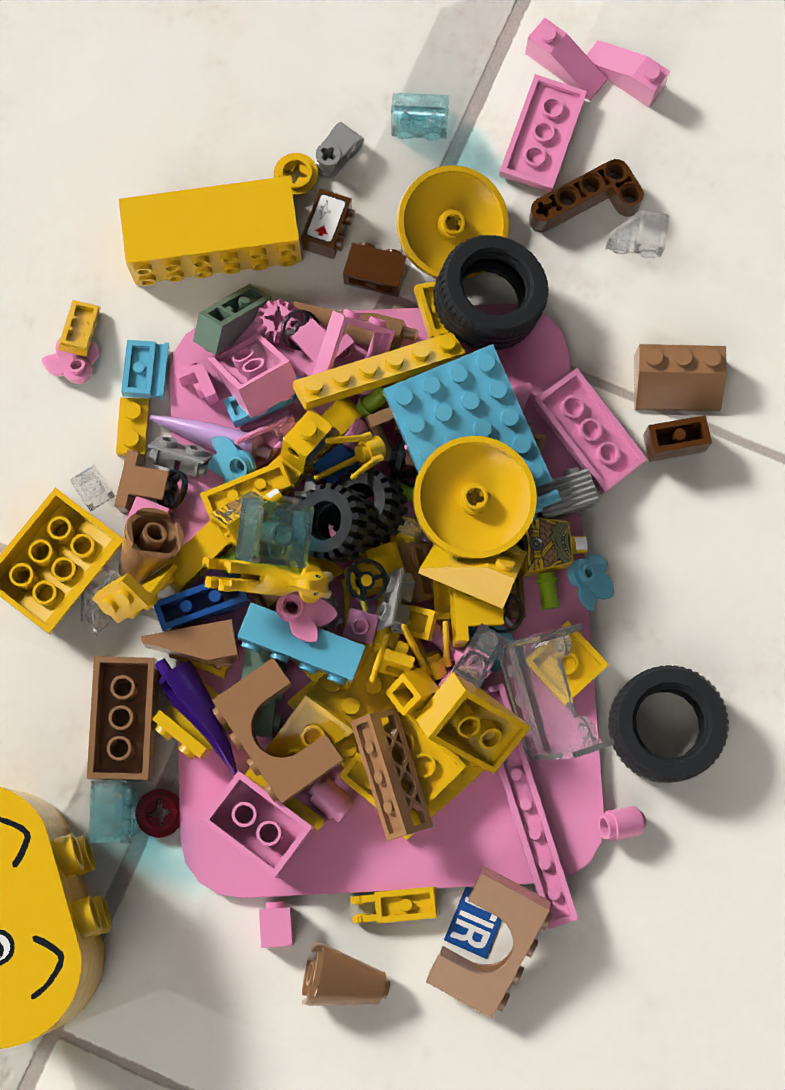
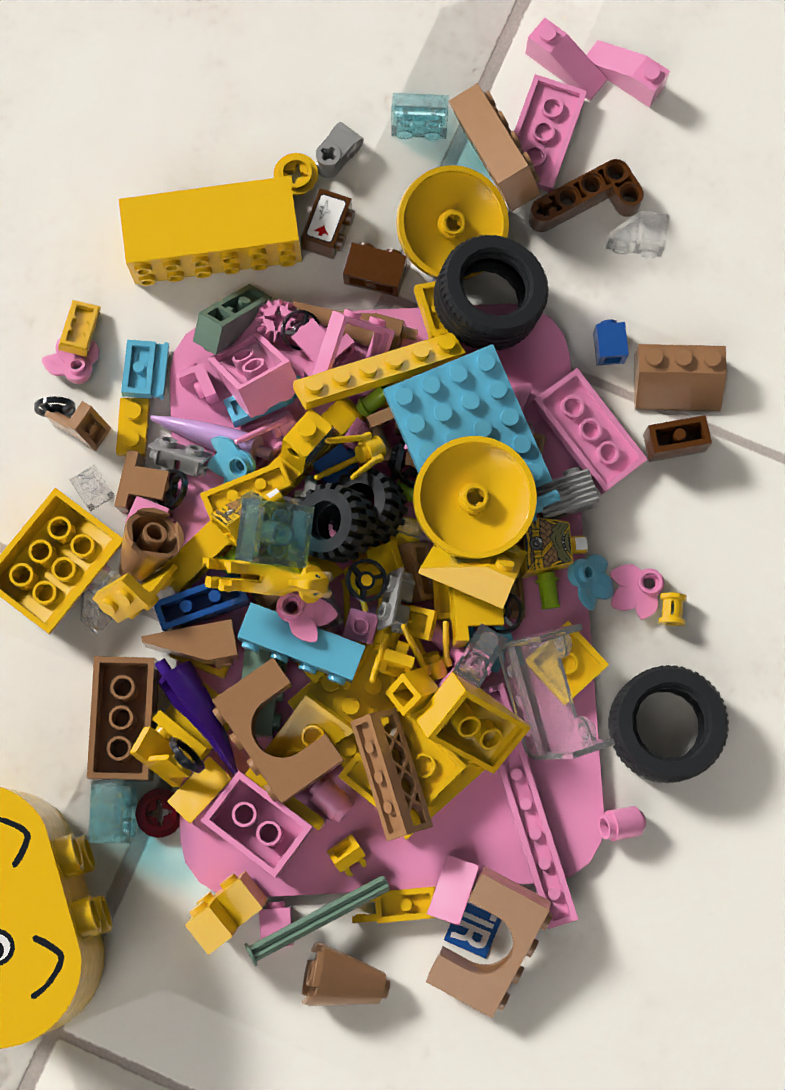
(84, 424): none -> medium nougat piece
(166, 757): none -> yellow piece
(199, 790): none -> yellow slope
(220, 915): none -> yellow brick
(317, 919): none -> sand green axle
(346, 854): none -> yellow tile
(453, 890): none -> bright pink slope
(496, 146): none -> medium nougat brick
(610, 343): none -> blue brick
(632, 591): none -> bright pink plate
(677, 618): none -> yellow bush

